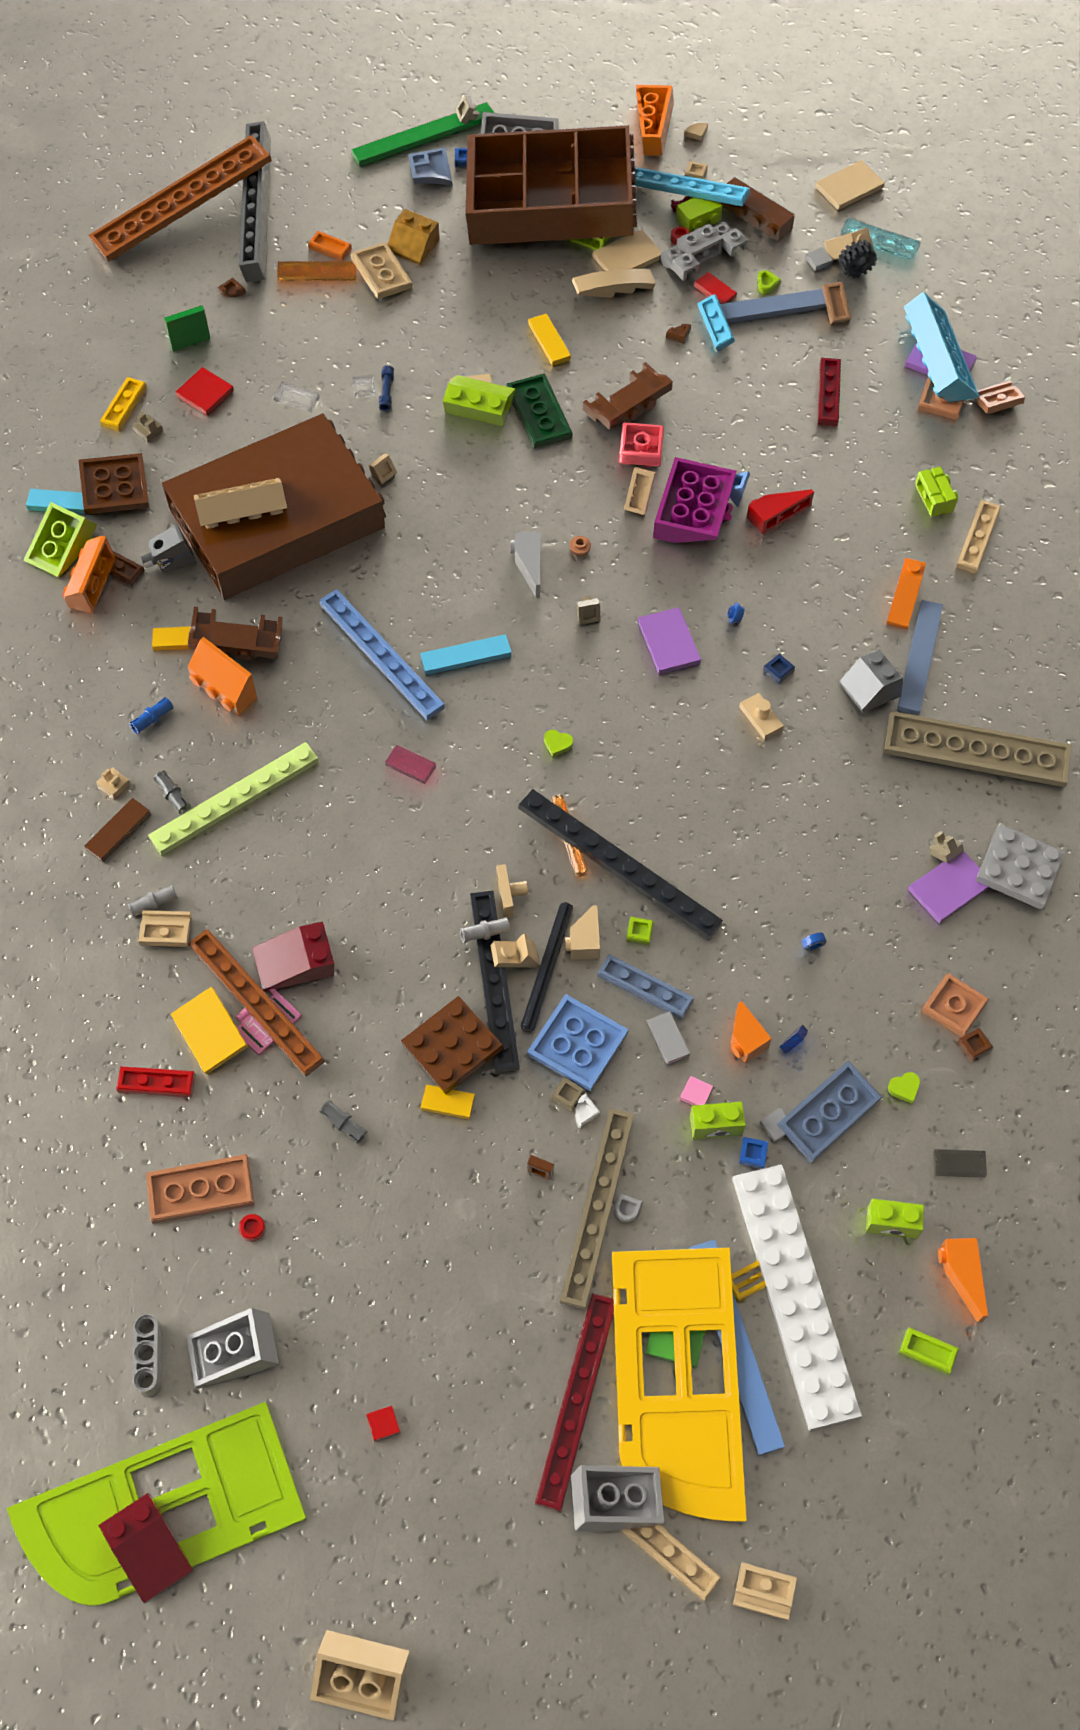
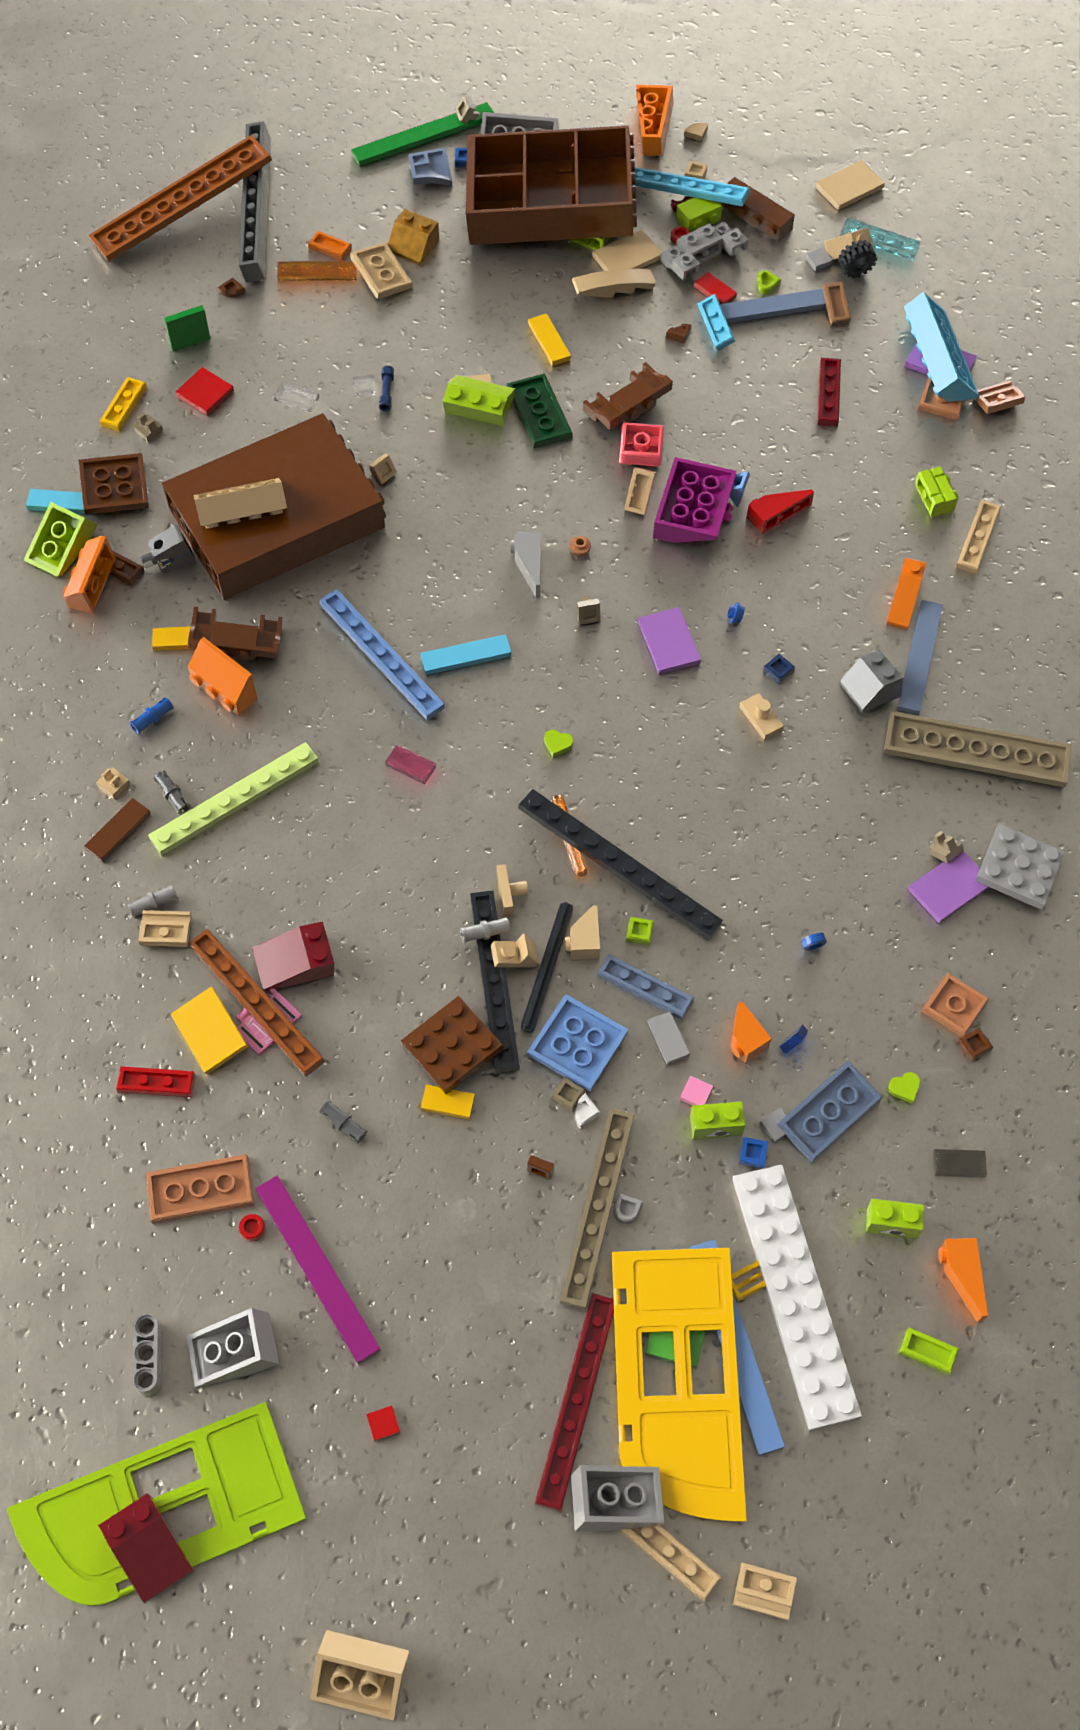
(318, 1270): none -> magenta tile

